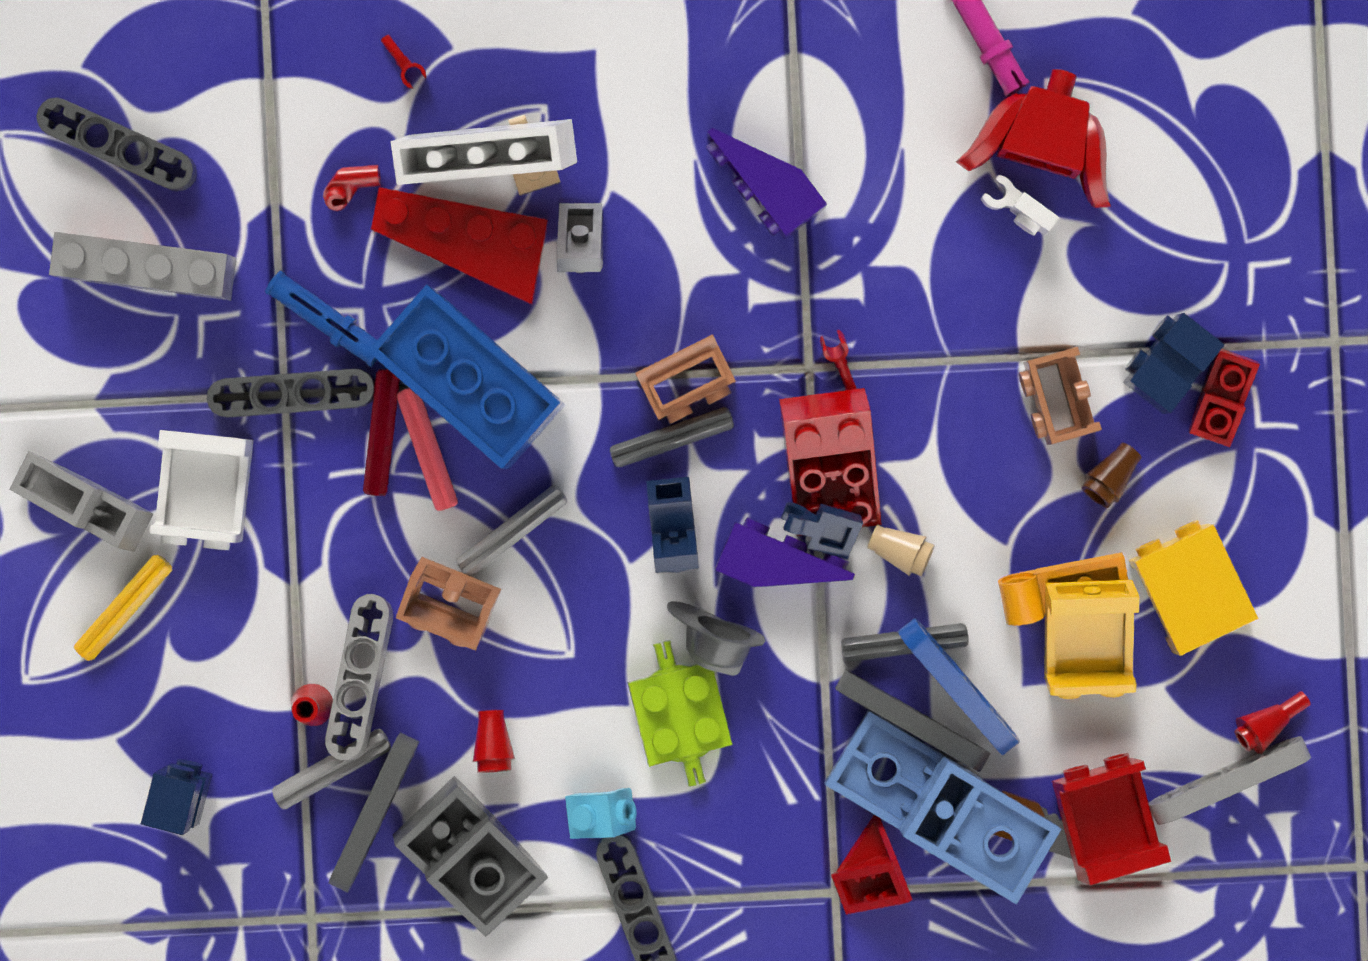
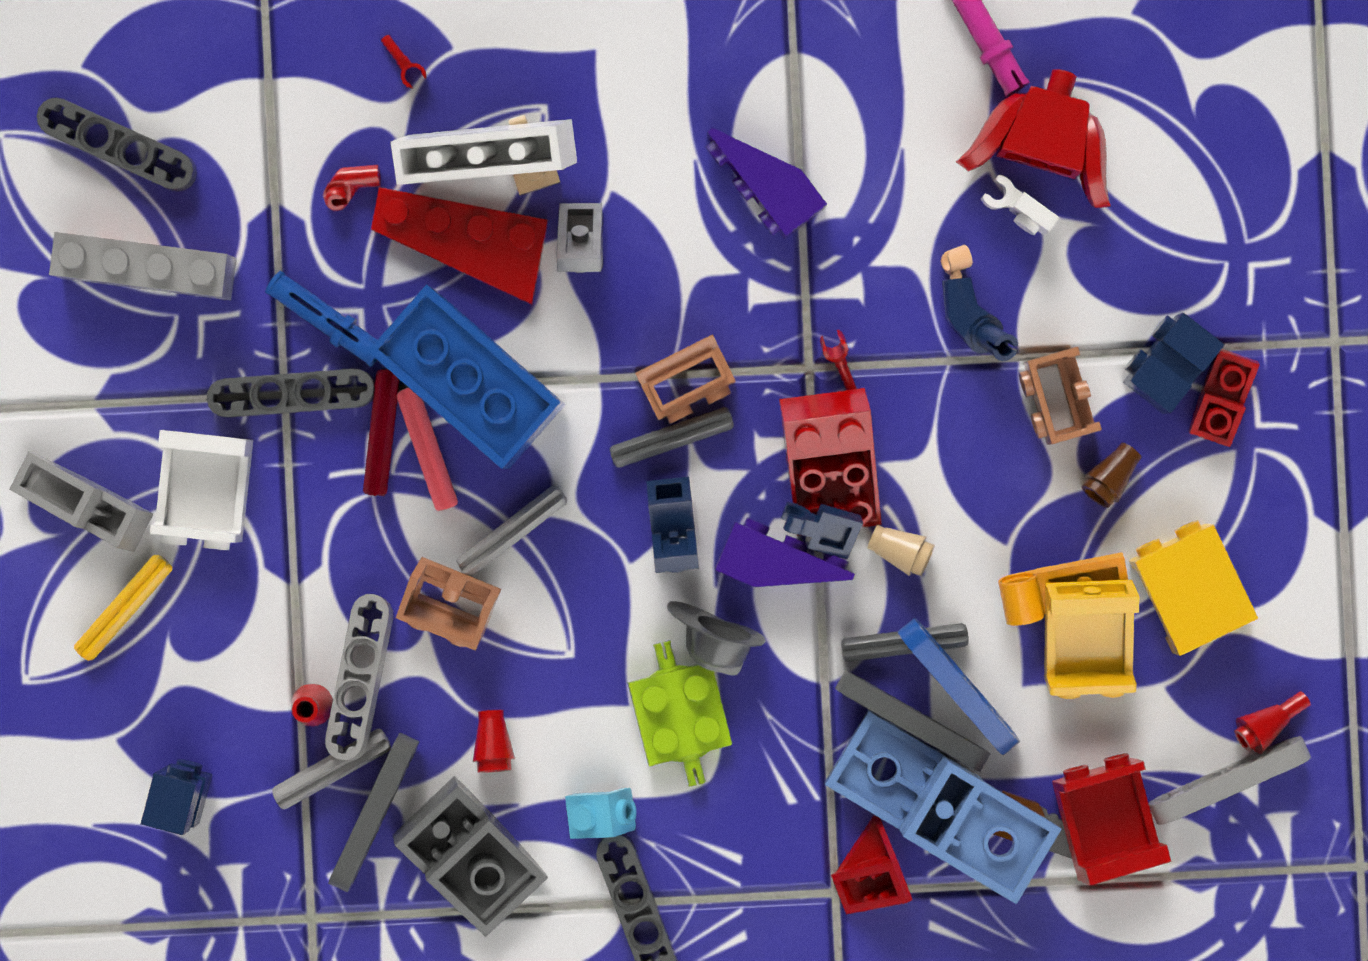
(969, 320): none -> dark blue arm

